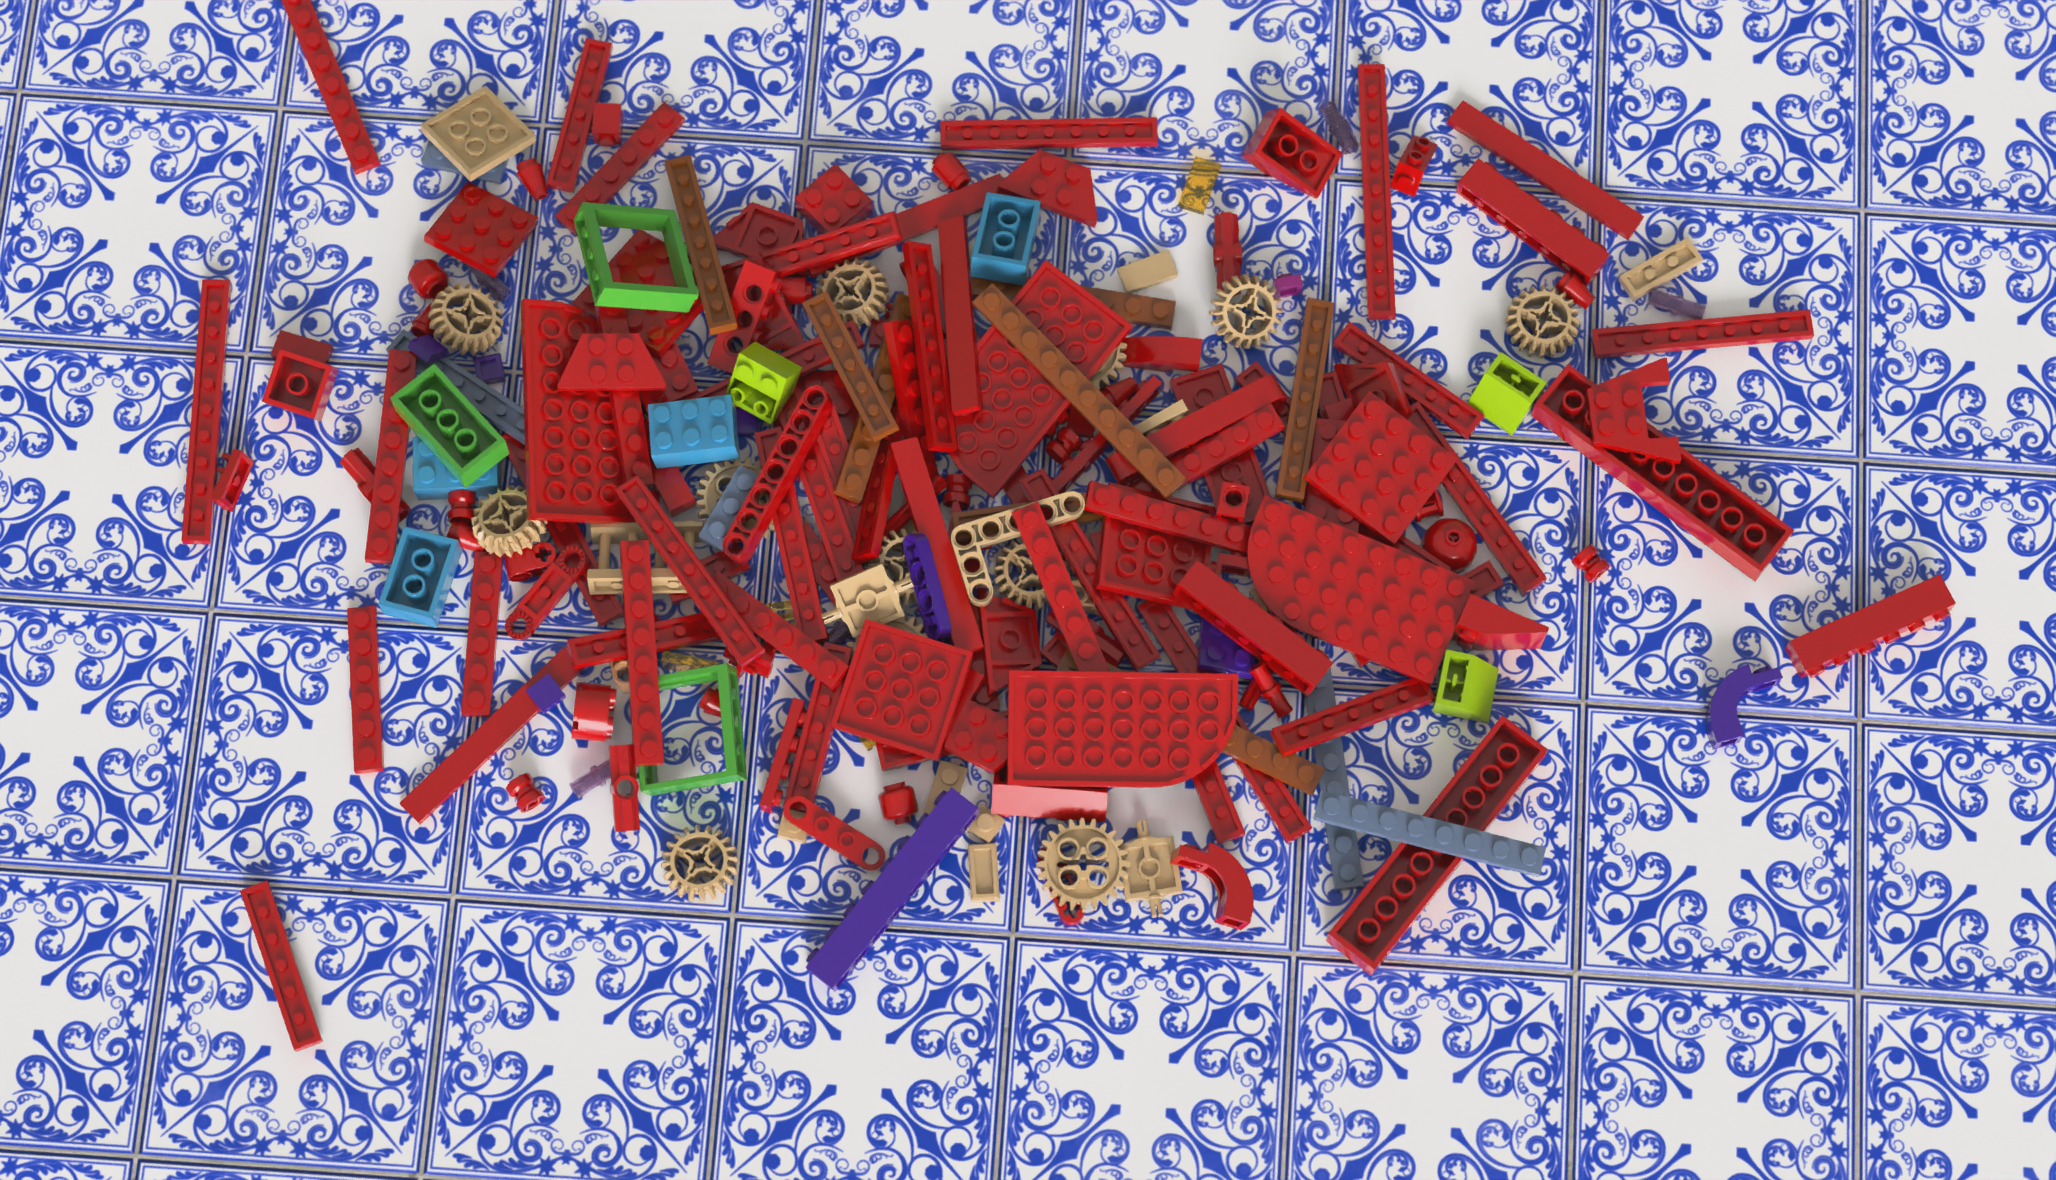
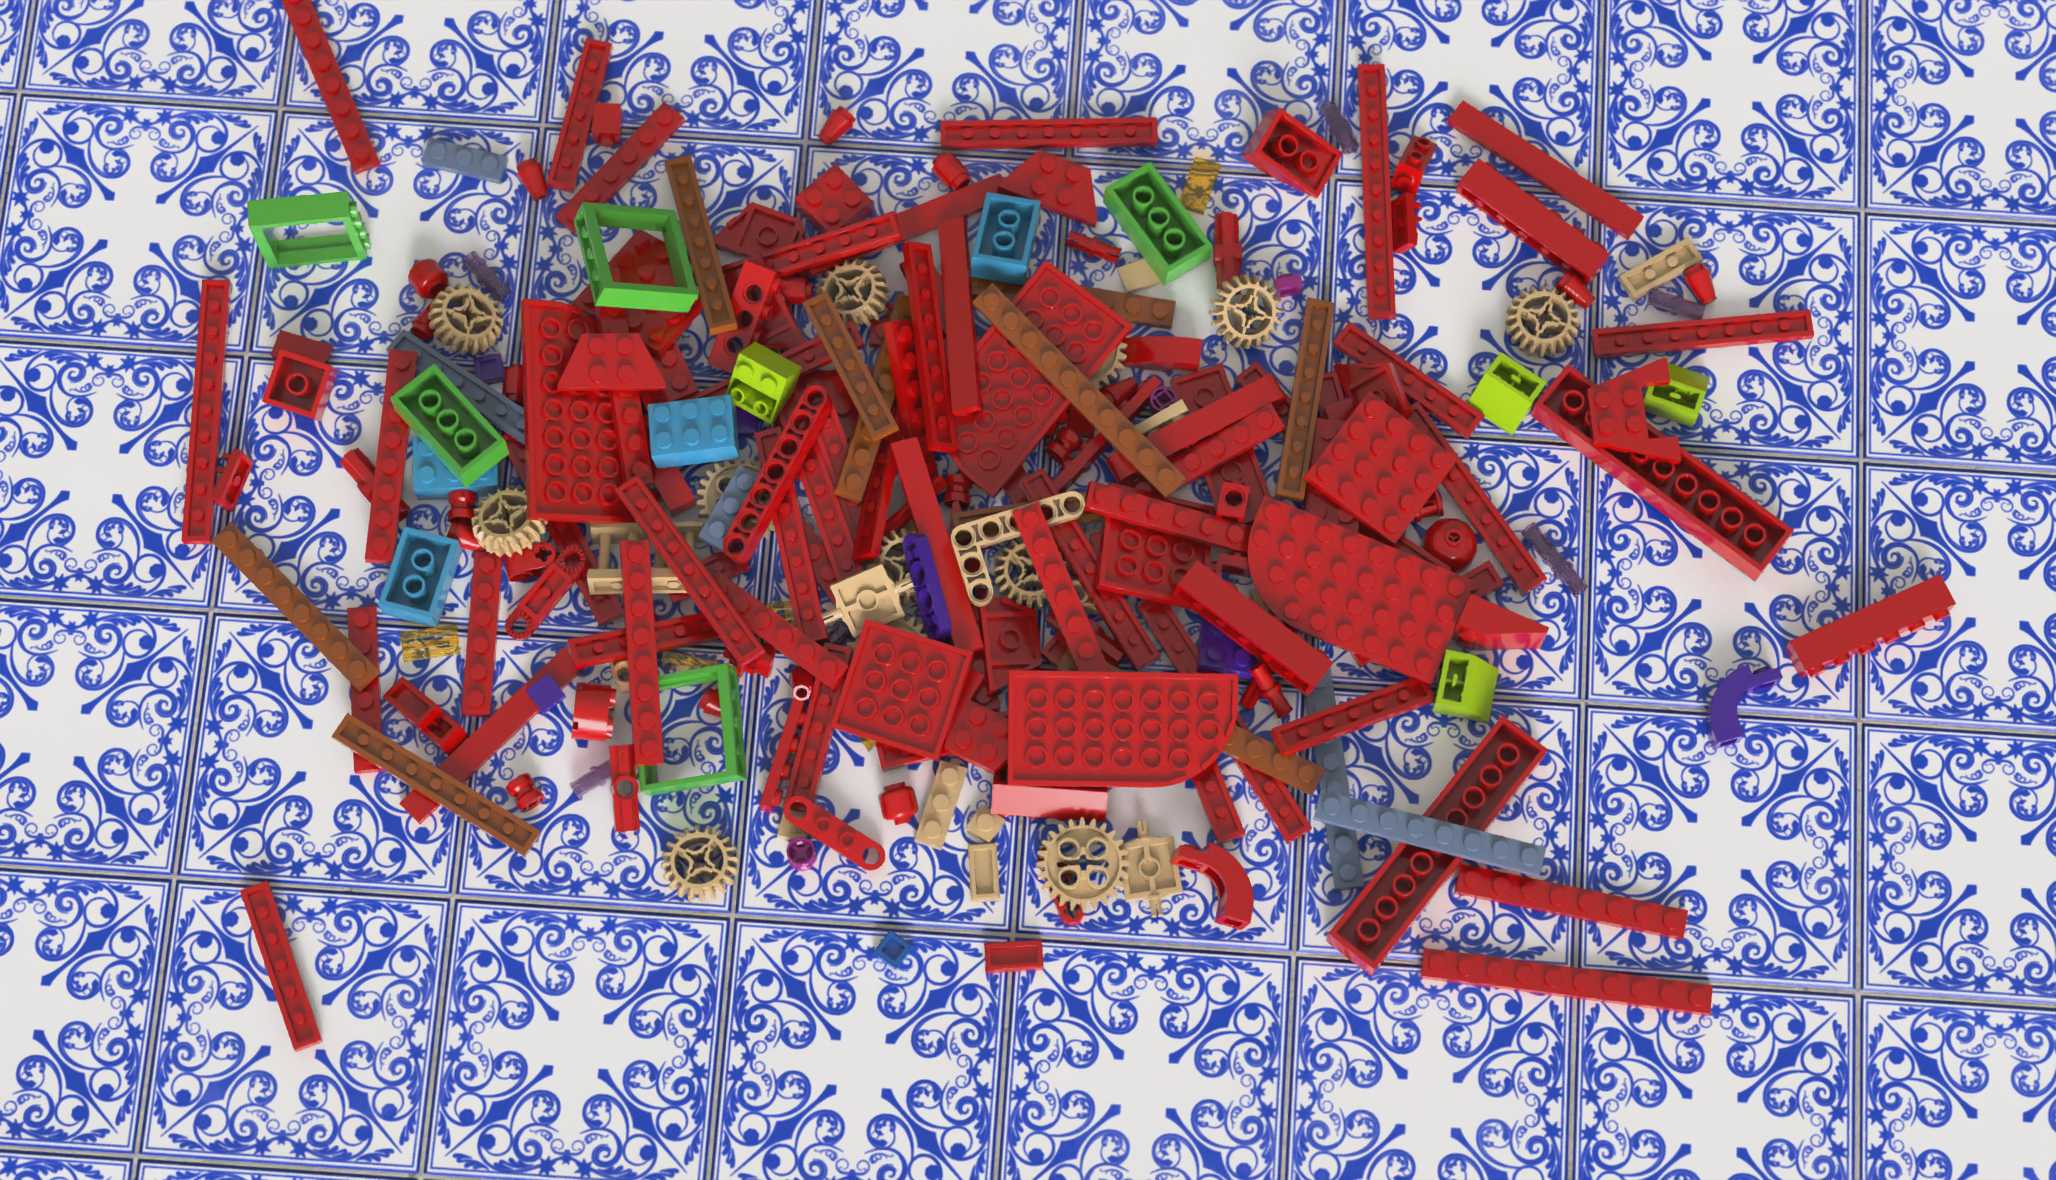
(295, 606): none -> dark orange plate
(302, 210): none -> bright green window
(425, 715): none -> red slope
(427, 348): dark purple tile -> none
(432, 653): none -> clear yellow tile
(436, 784): none -> dark orange plate
(478, 133): tan plate -> none
(481, 229): red plate -> none
(514, 384): none -> red brick
(801, 683): none -> red cone
(801, 849): none -> magenta wheel
(836, 125): none -> red cone
(892, 889): dark purple brick -> none
(893, 950): none -> blue tile
(1013, 956): none -> red tile
(1093, 247): none -> red pin
(1157, 223): none -> bright green brick
(1164, 393): none -> magenta wheel
(1404, 222): none -> red plate
(1558, 564): none -> clear purple pin
(1566, 981): none -> red plate
(1571, 902): none -> red plate
(1590, 563): red wheel -> none
(1680, 399): none -> lime slope
(1700, 282): none -> red cone

